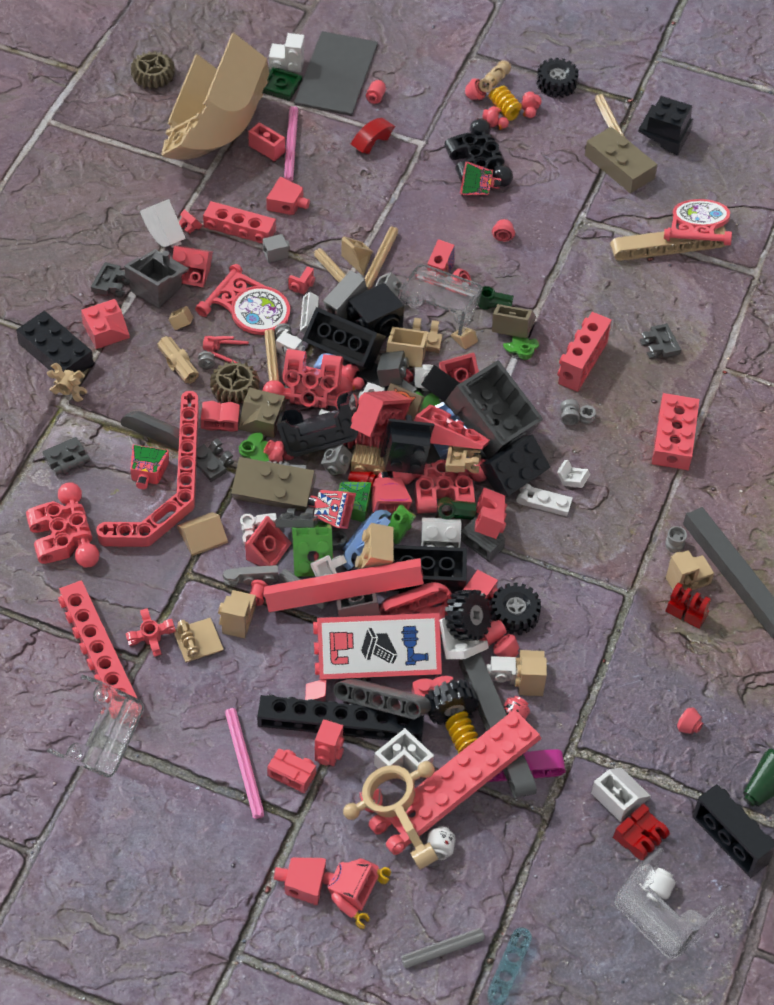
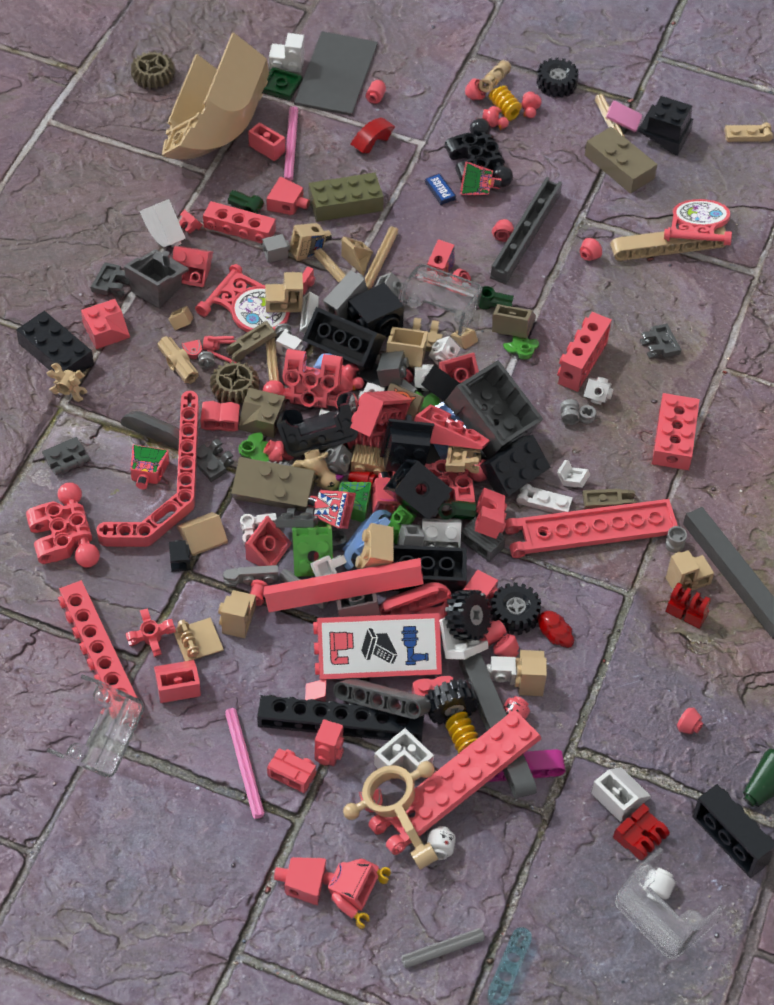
(177, 681): none -> coral slope
(179, 556): none -> black window
(192, 348): none -> coral tile
(244, 202): none -> dark green piece
(251, 341): none -> dark tan hinge
(285, 296): none -> tan brick
(307, 239): none -> tan torso
(317, 462): none -> tan animal
(345, 197): none -> olive brick
(410, 535): none -> light grey brick
(418, 489): none -> black brick
(440, 189): none -> tile
(444, 349): none -> white brick
(525, 231): none -> dark grey tile
(556, 629): none -> red arm
(590, 249): none -> coral cone
(591, 527): none -> coral hinge
(592, 392): none -> white brick
(607, 498): none -> dark tan hinge
(624, 116): none -> bright pink slope
(748, 133): none -> tan plate

